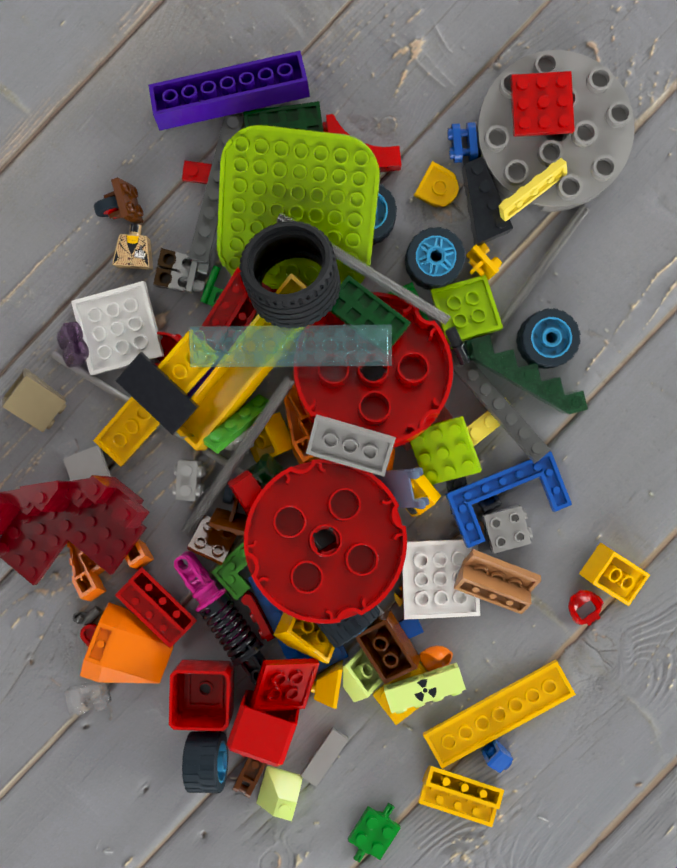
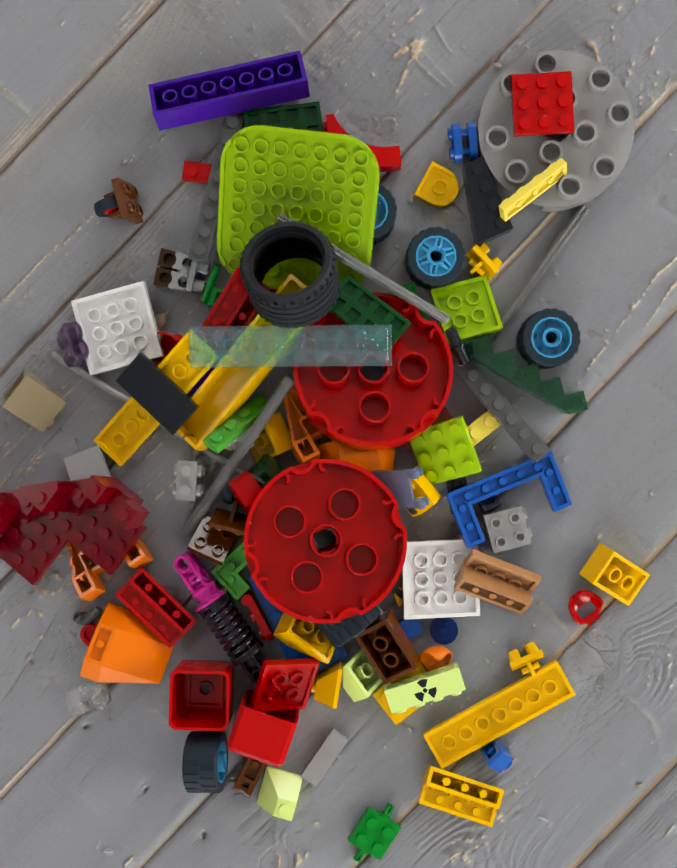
(133, 250): tan torso -> none
(350, 445): light grey plate -> none
(443, 630): none -> clear blue plate
(533, 655): none -> yellow hips

